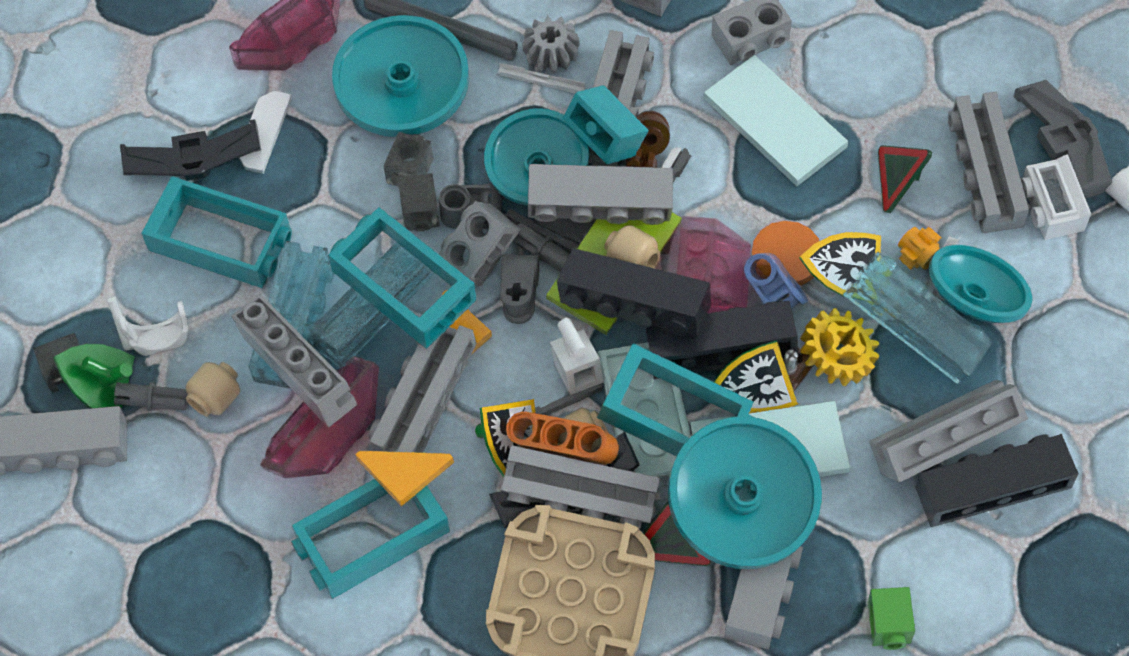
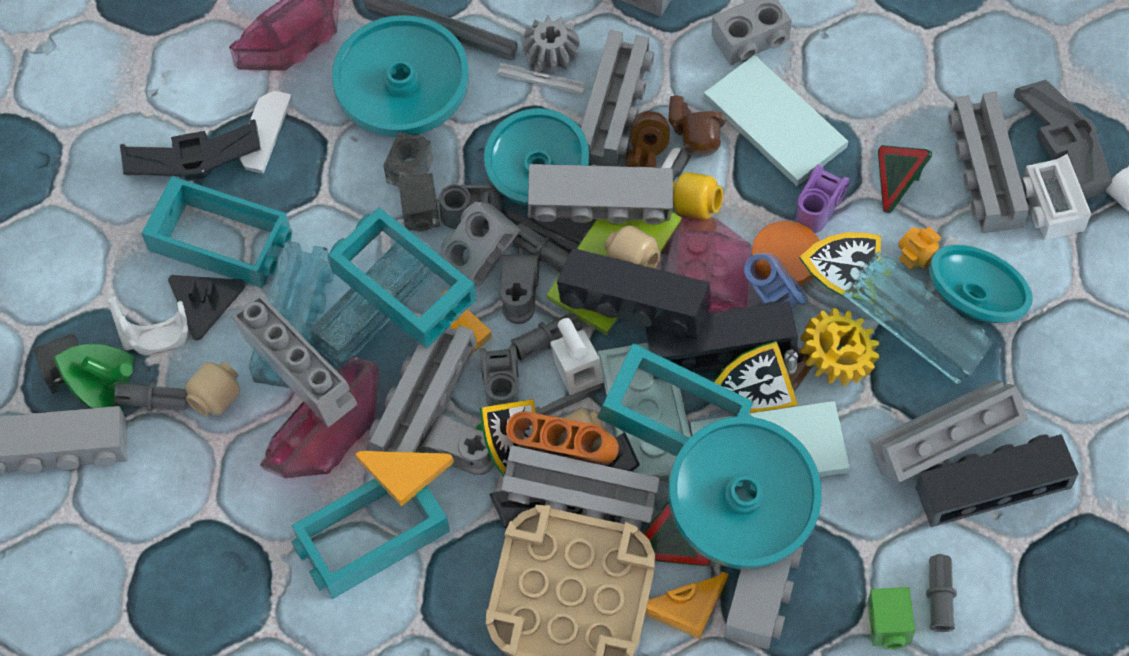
(204, 299): none -> black piece
(460, 442): none -> light grey piece
(500, 375): none -> dark grey piece
(542, 336): none -> dark grey axle
(605, 124): teal brick -> none
(688, 606): none -> light orange tile
(697, 196): none -> yellow head
(699, 129): none -> reddish brown piece
(822, 195): none -> medium lavender piece
(941, 593): none -> dark grey axle

